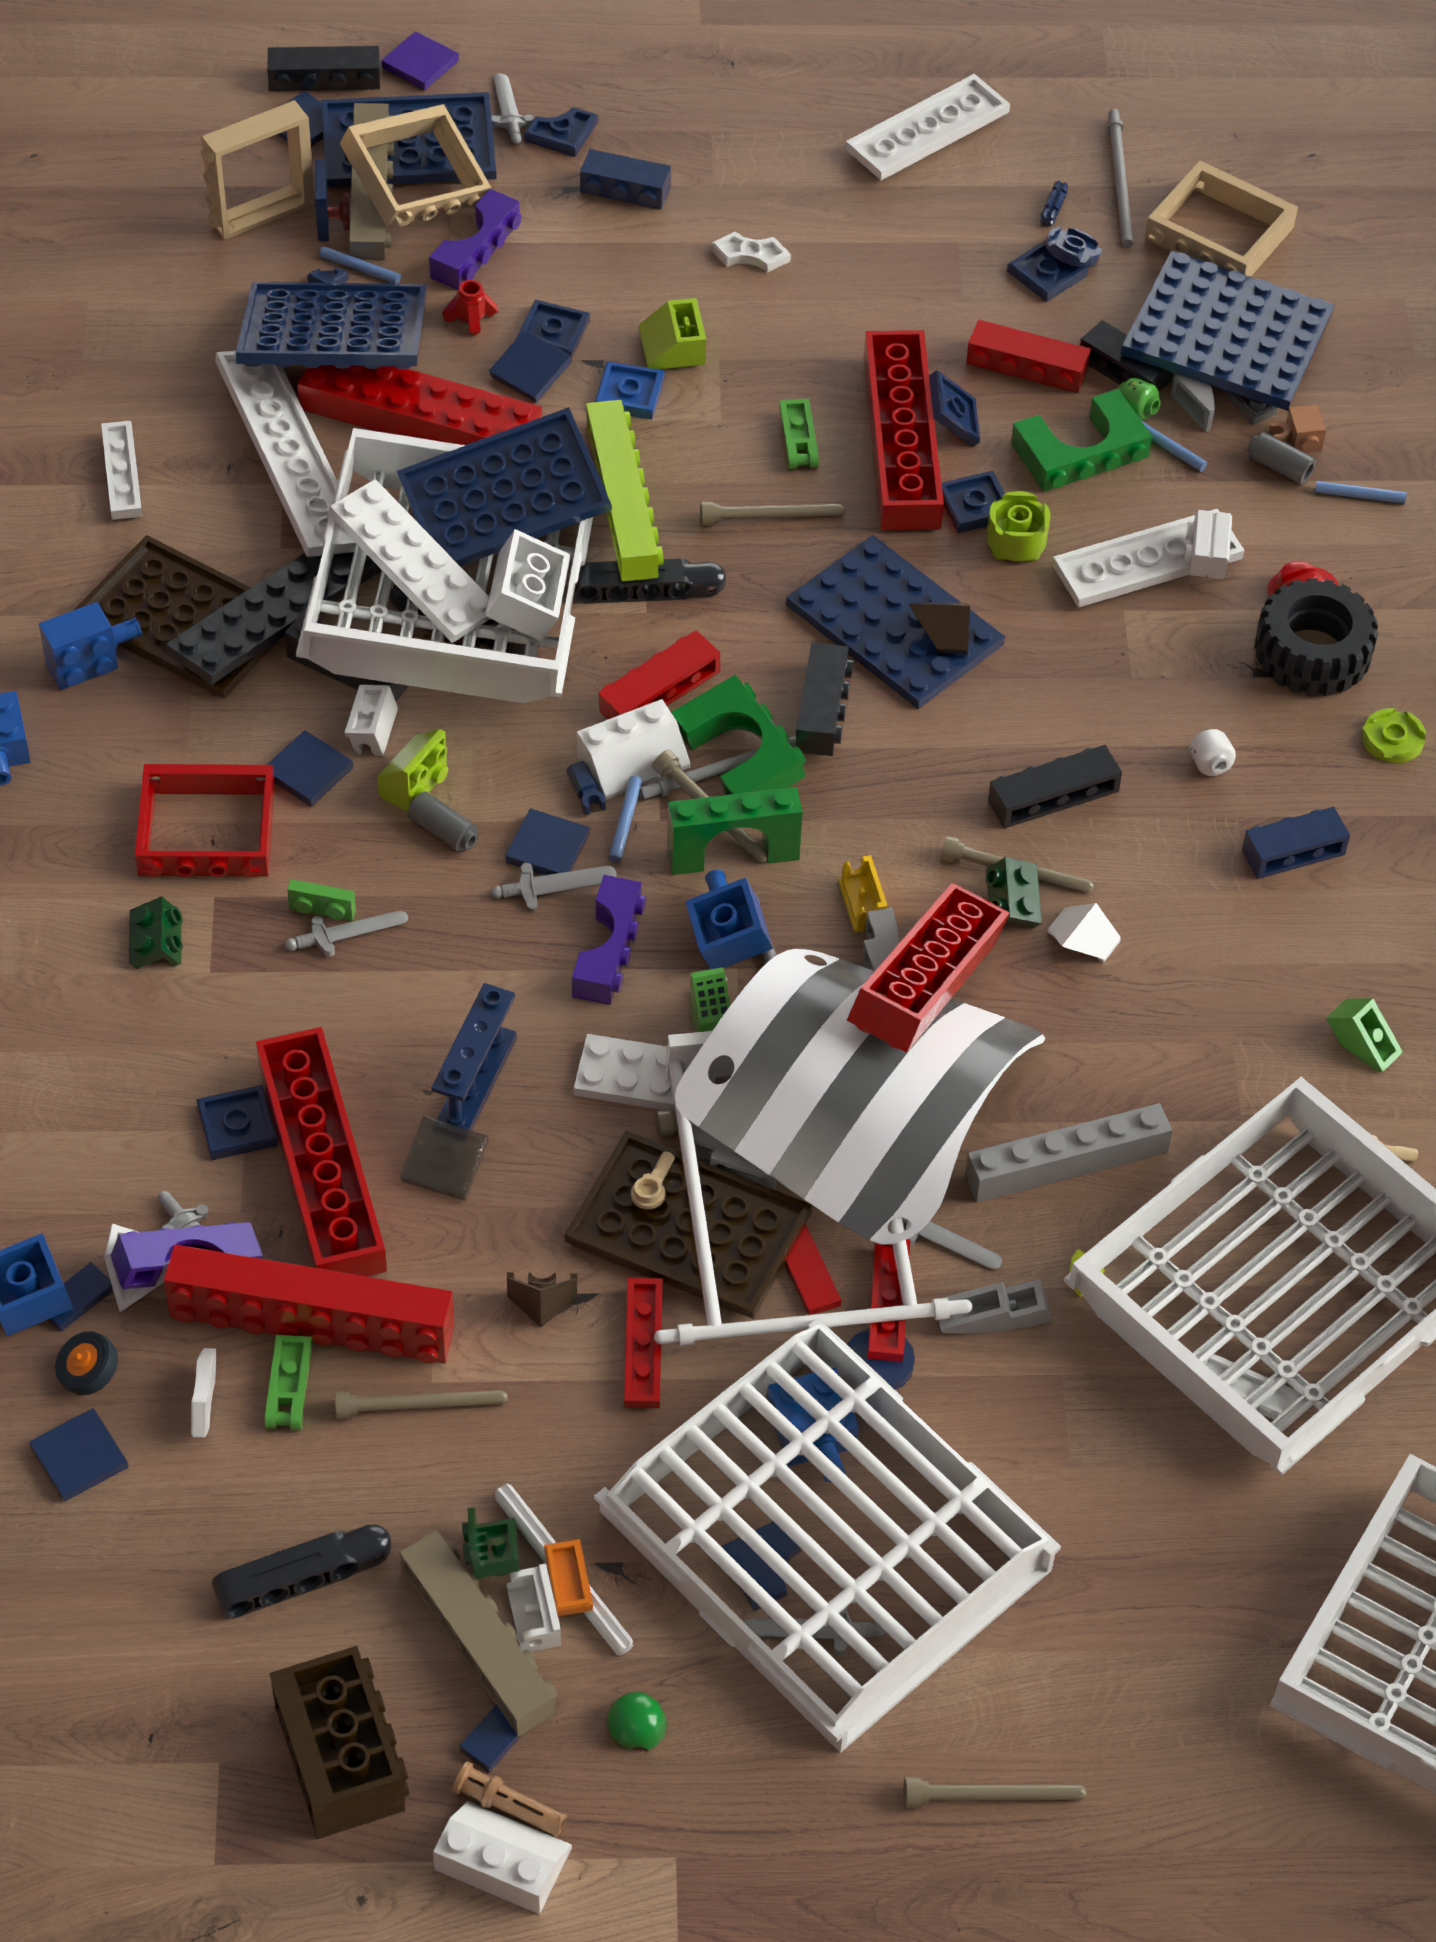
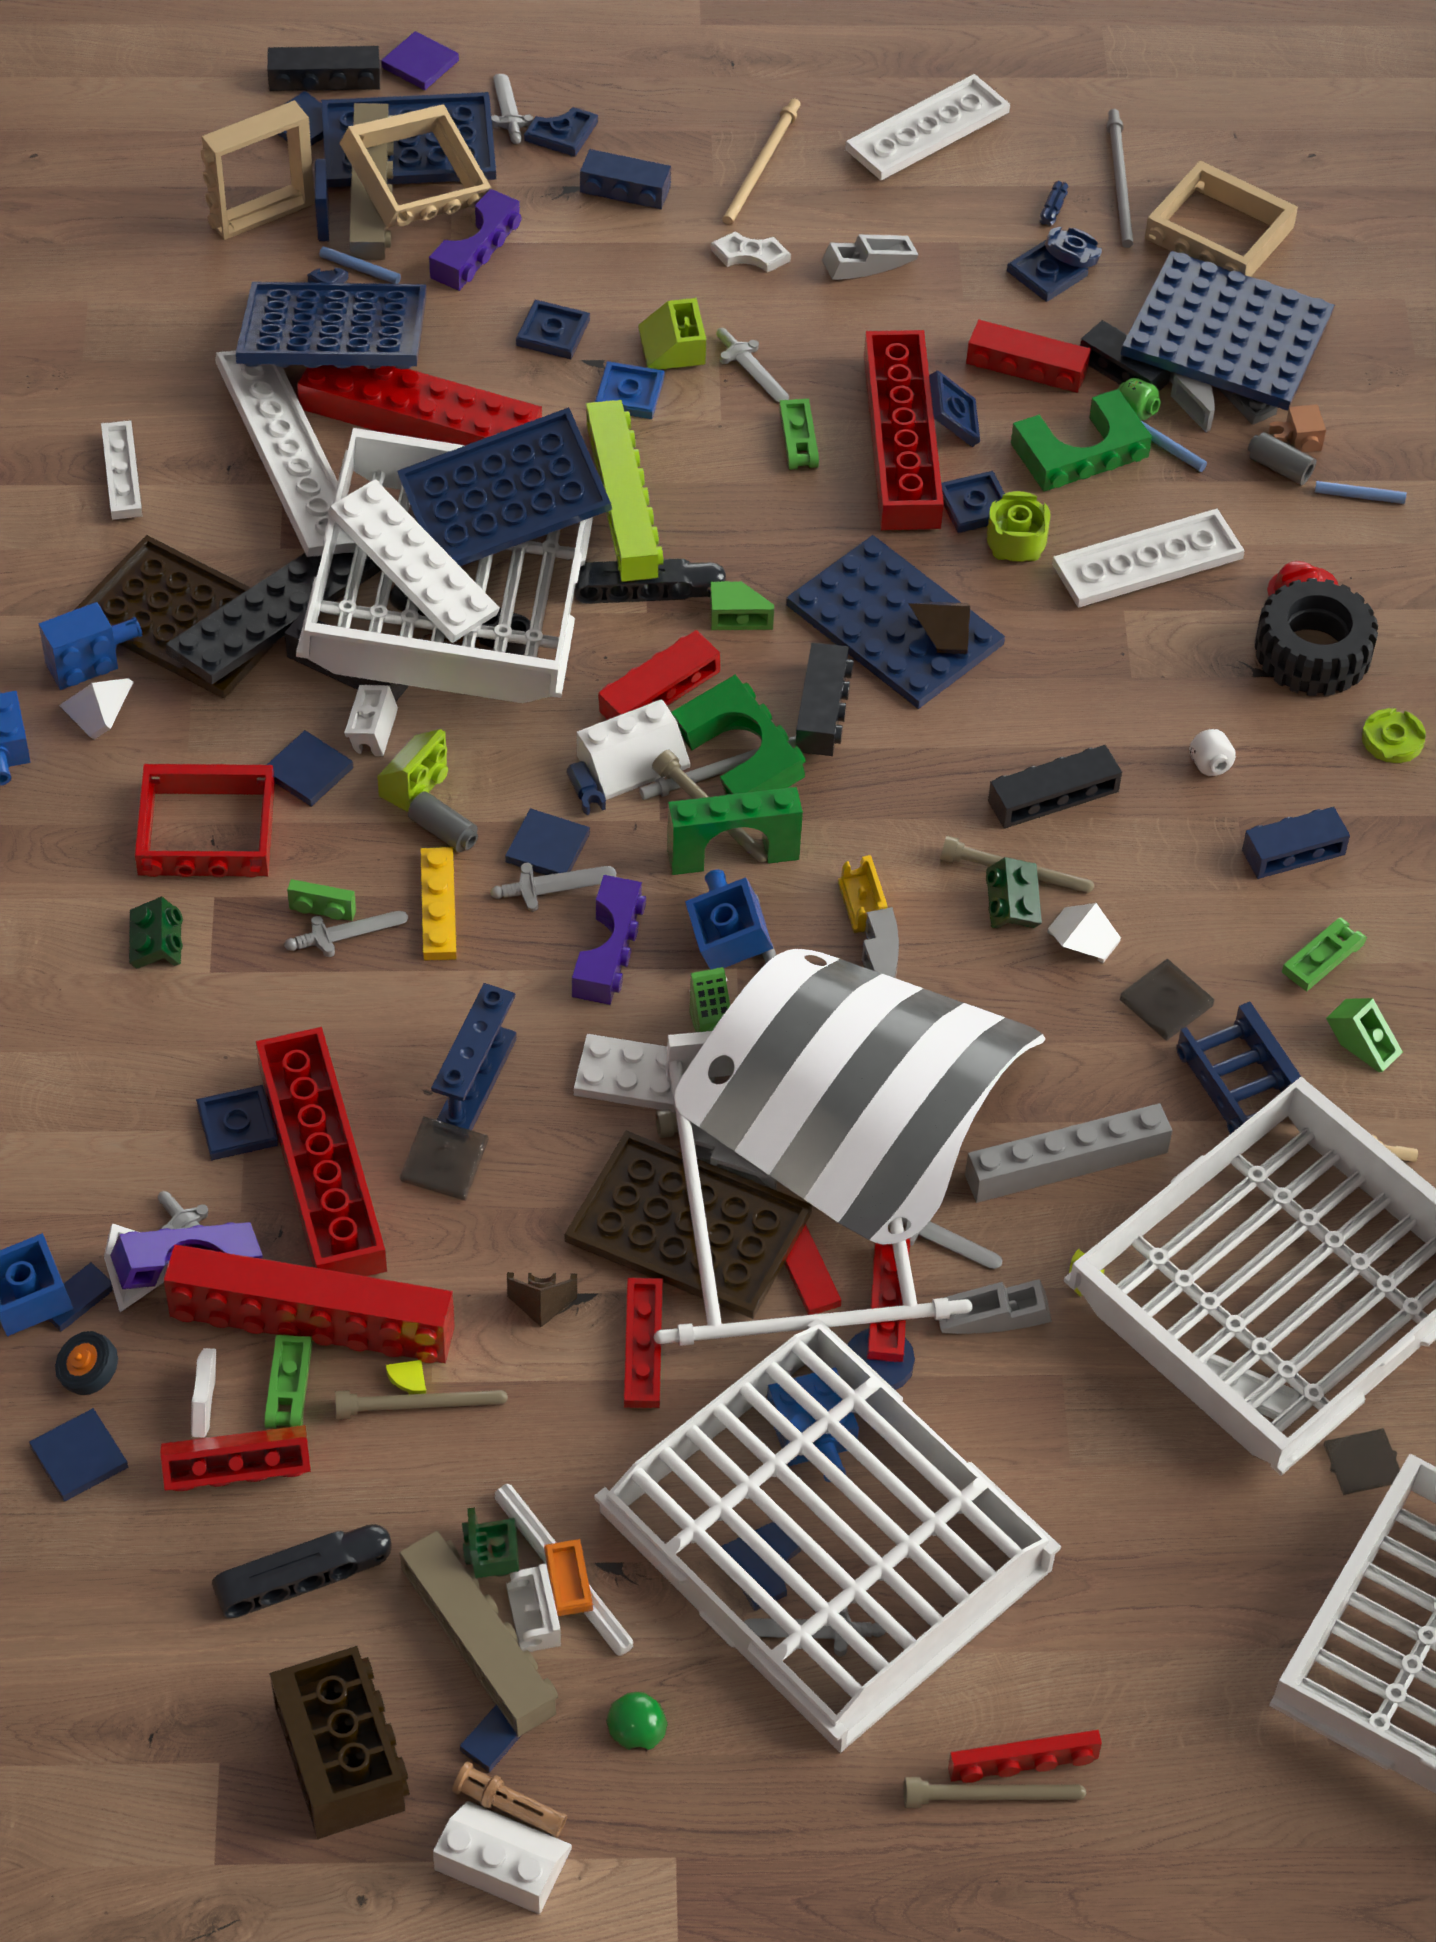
(97, 705): none -> white slope
(235, 1458): none -> red brick
(342, 211): clear red plant -> none
(407, 1376): none -> neon yellow tile
(438, 904): none -> yellow plate
(470, 305): red rock -> none
(528, 585): white brick -> none
(530, 366): dark blue tile -> none
(625, 819): medium blue bar -> none
(649, 1190): tan plate -> none
(712, 513): dark tan piece -> none
(739, 608): none -> bright green slope
(742, 353): none -> light grey sword
(787, 116): none -> tan bar
(868, 256): none -> light grey slope
(927, 967): red brick -> none
(1019, 1756): none -> red plate
(1167, 999): none -> clear smoke tile
(1210, 544): white brick -> none
(1264, 1051): none -> dark blue fence
(1323, 954): none -> bright green plate
(1362, 1461): none -> clear smoke piece

